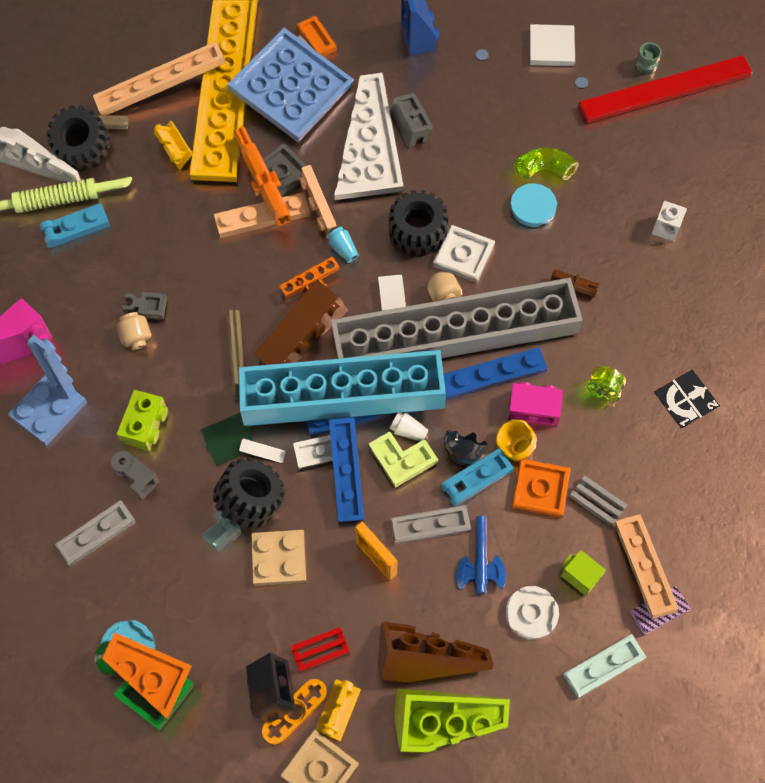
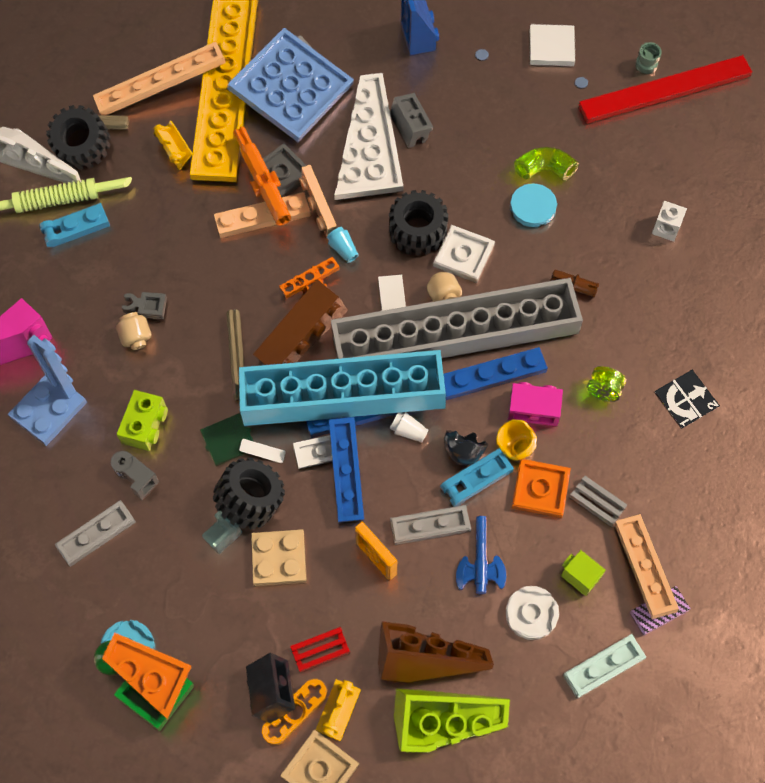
(316, 36): orange tile -> none
(401, 464): yellowish green plate -> none

